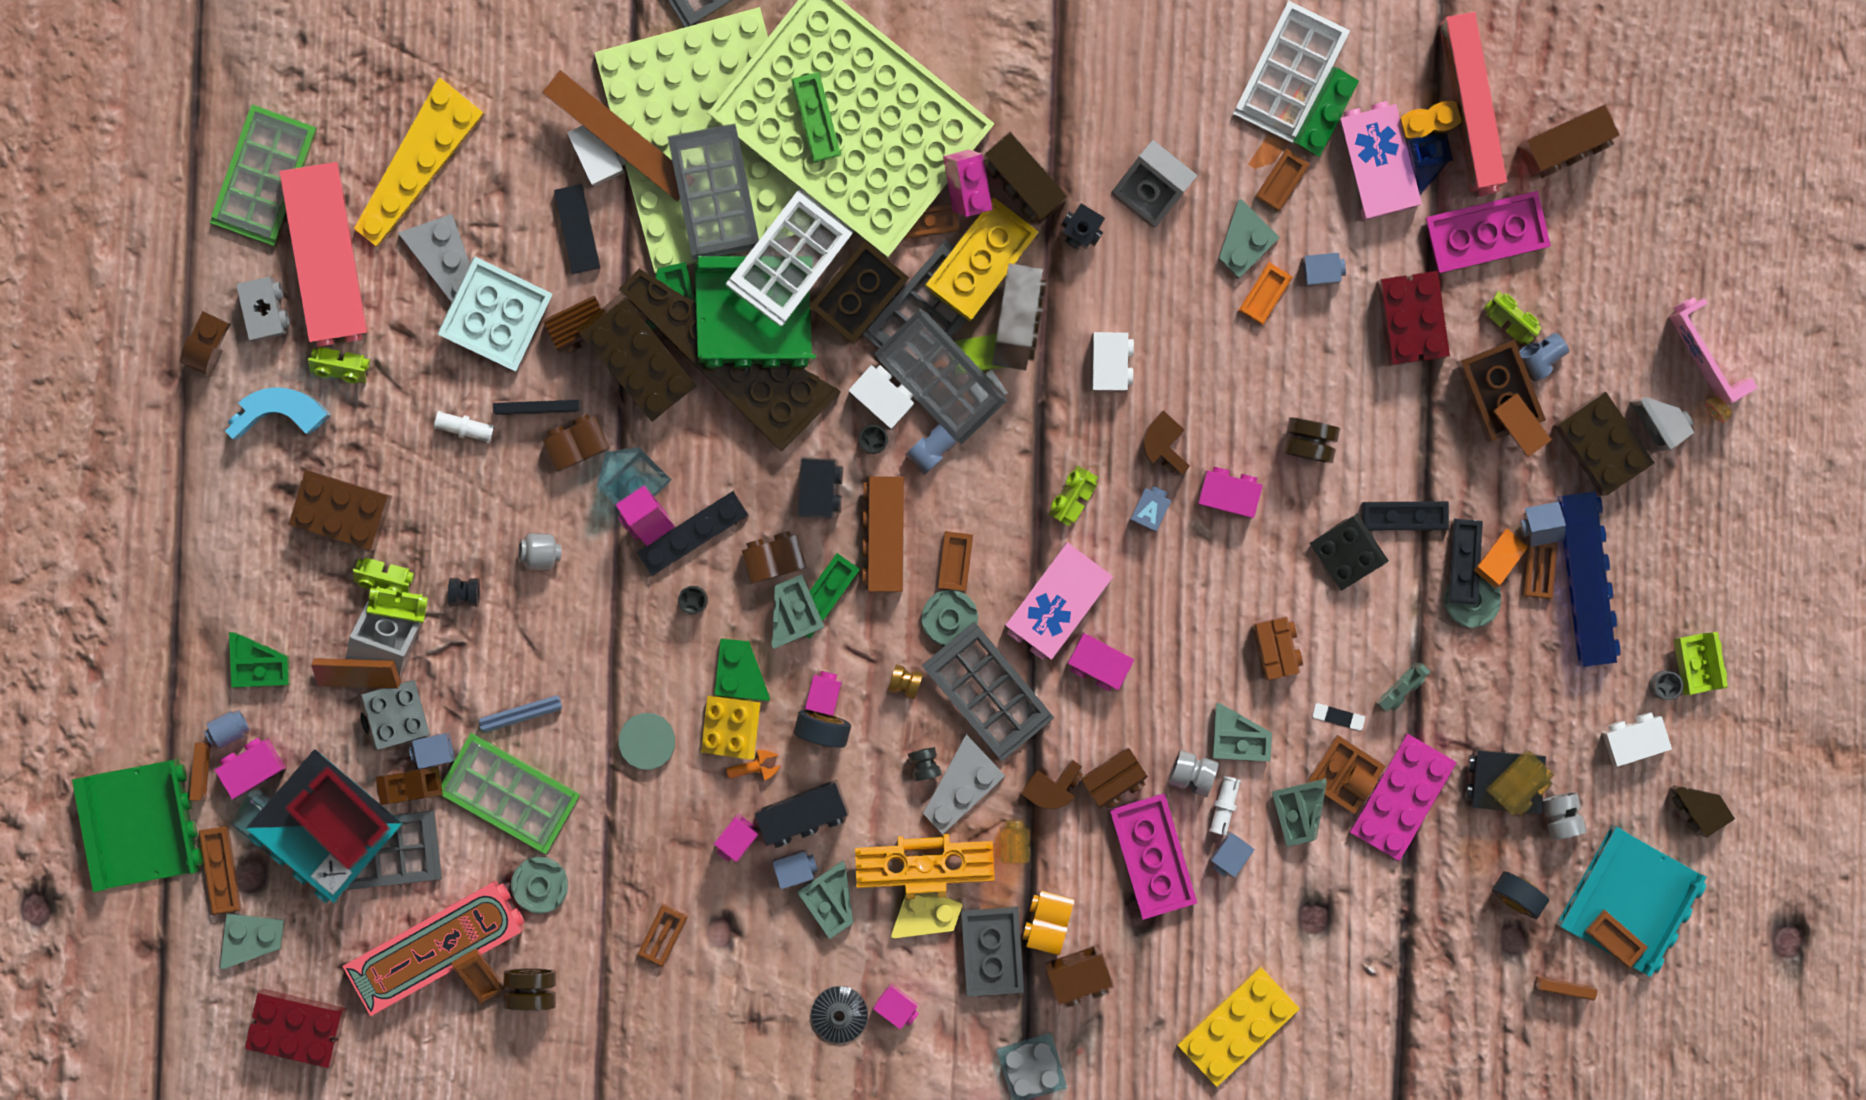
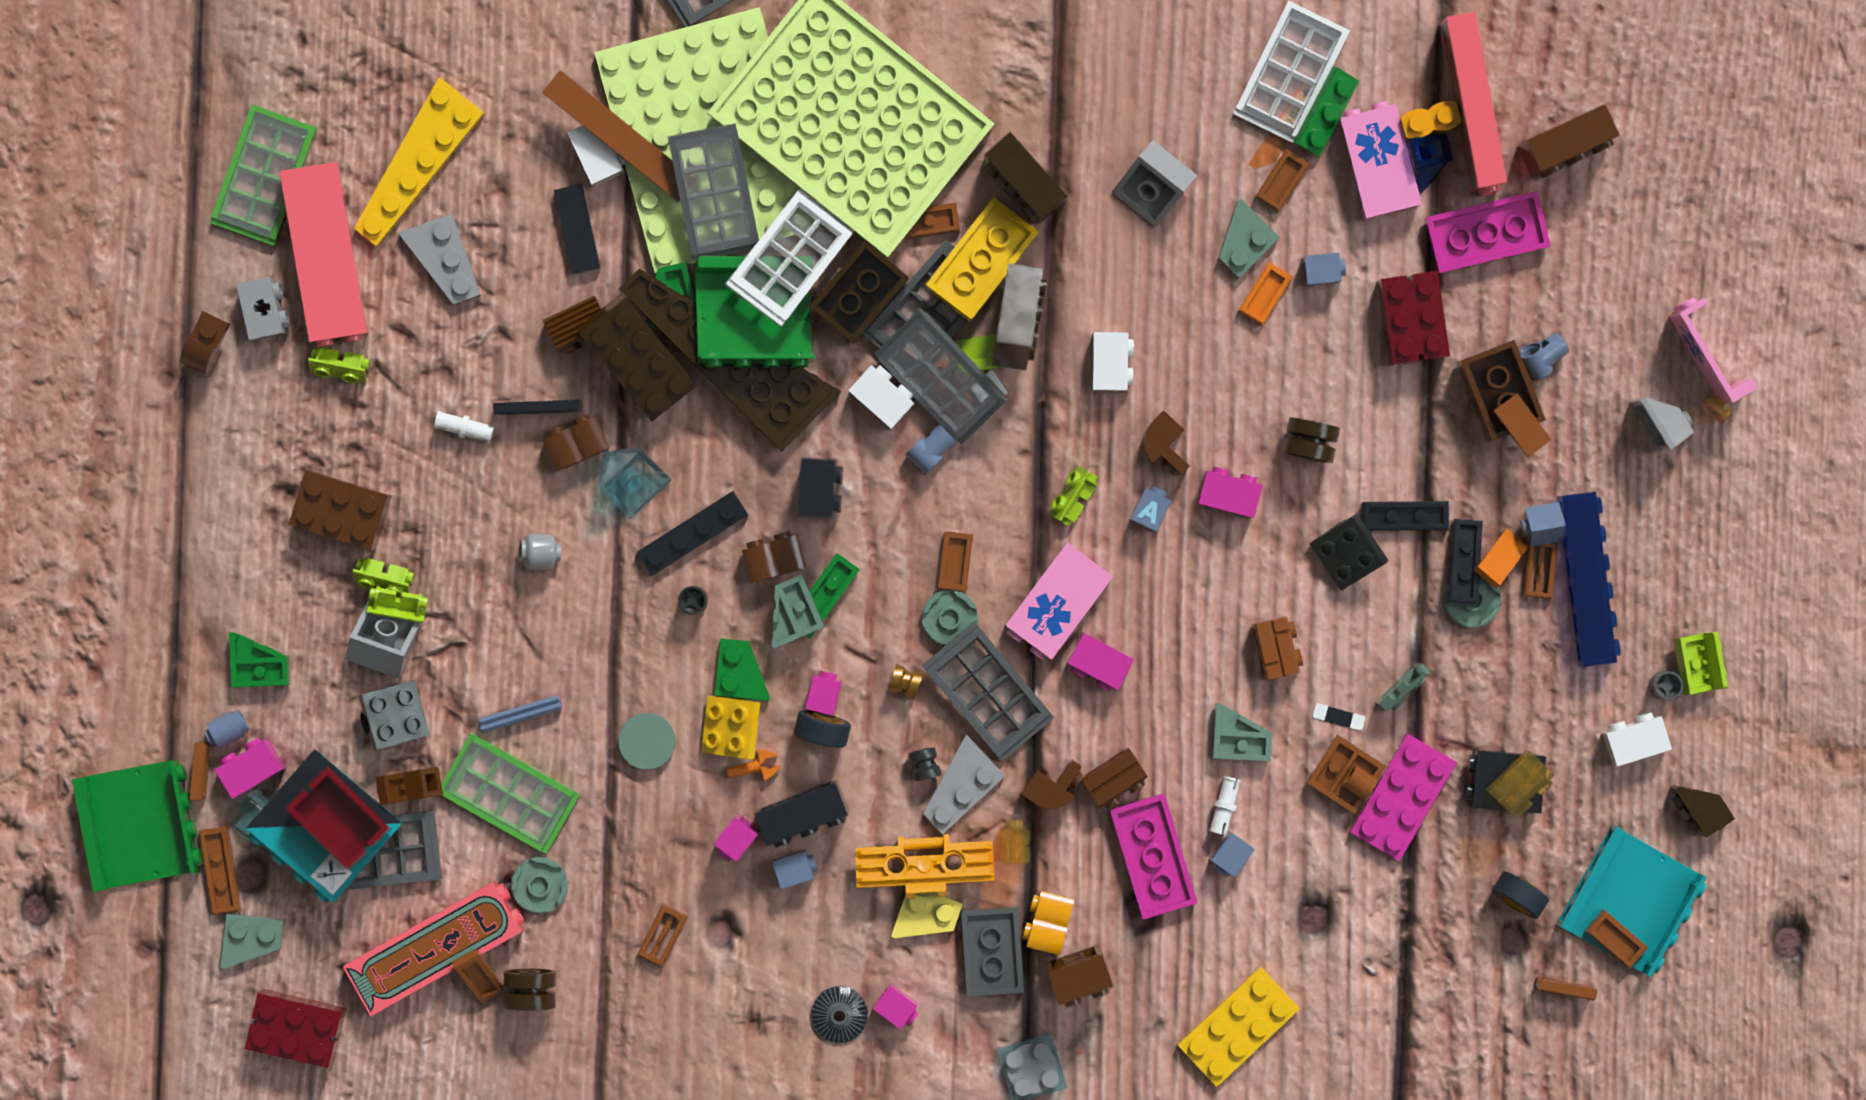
(297, 405): medium azure arch -> none
(356, 673): dark orange tile -> none
(432, 750): sand blue brick -> none
(464, 592): black wheel -> none
(494, 313): light aqua plate -> none
(644, 516): dark pink brick -> none
(816, 117): bright green tile -> none
(829, 900): sand green wing -> none
(873, 439): pearl dark grey wheel -> none
(886, 533): dark orange brick -> none
(967, 182): dark pink brick -> none
(1086, 217): black brick -> none
(1193, 773): light grey wheel -> none
(1300, 810): sand green wing -> none
(1506, 309): lime hinge -> none
(1564, 816): light grey wheel -> none
(1603, 444): dark brown brick -> none

